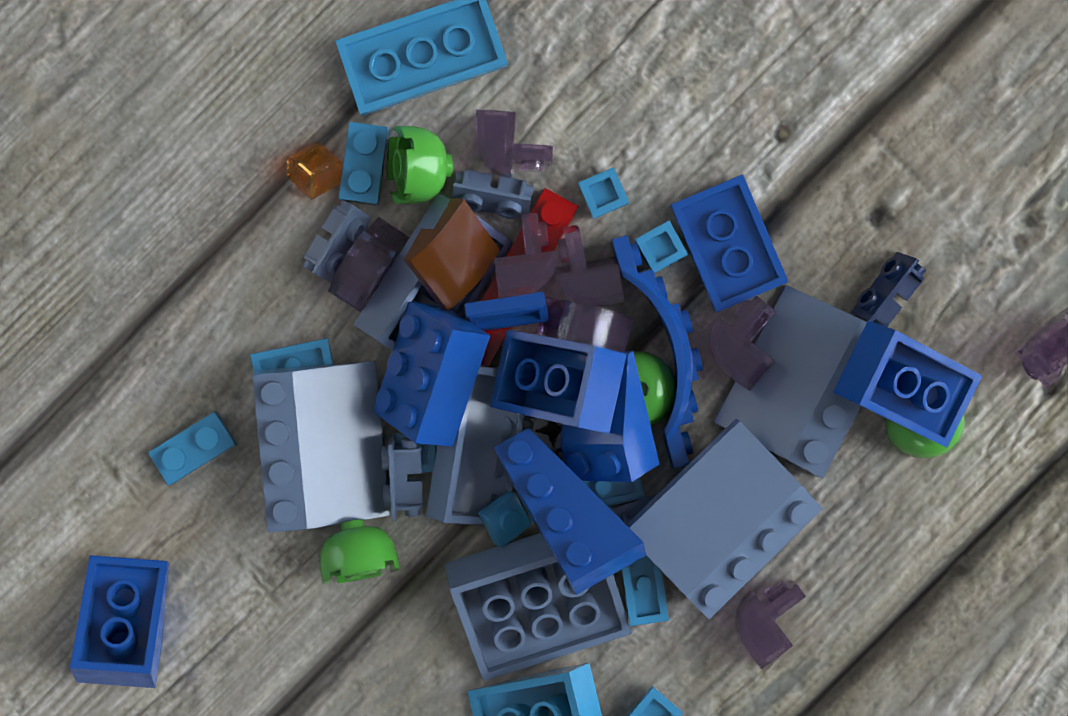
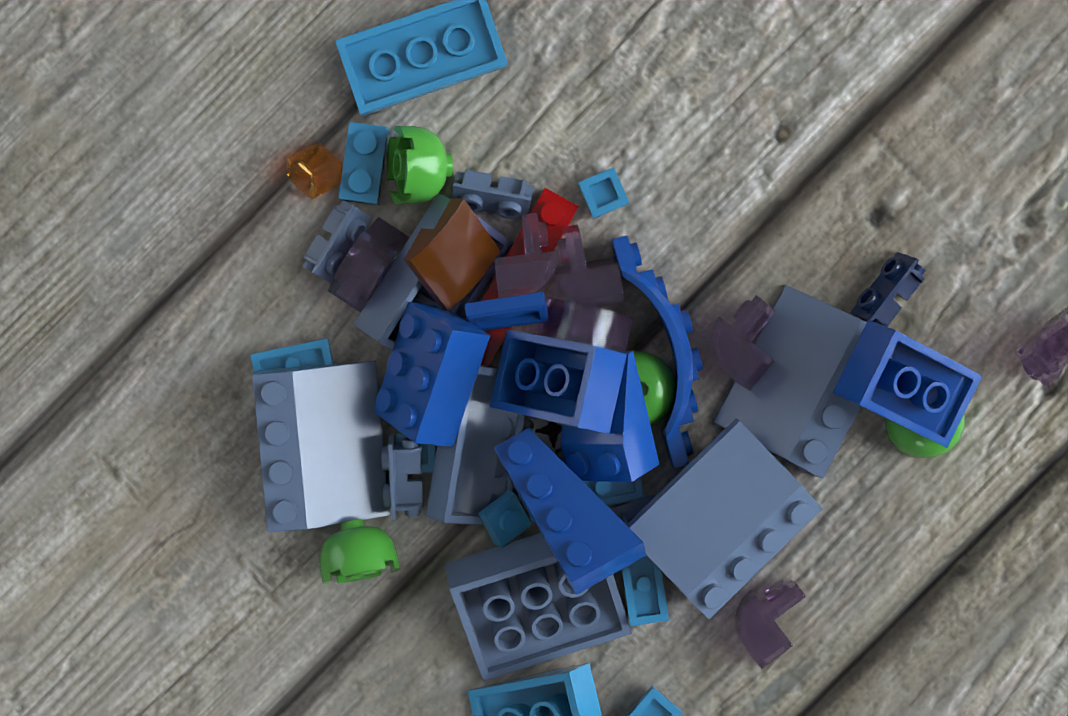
(120, 622): blue slope -> none
(192, 448): dark azure plate -> none
(498, 148): clear purple brick -> none
(661, 247): dark azure plate -> none
(729, 243): blue plate -> none

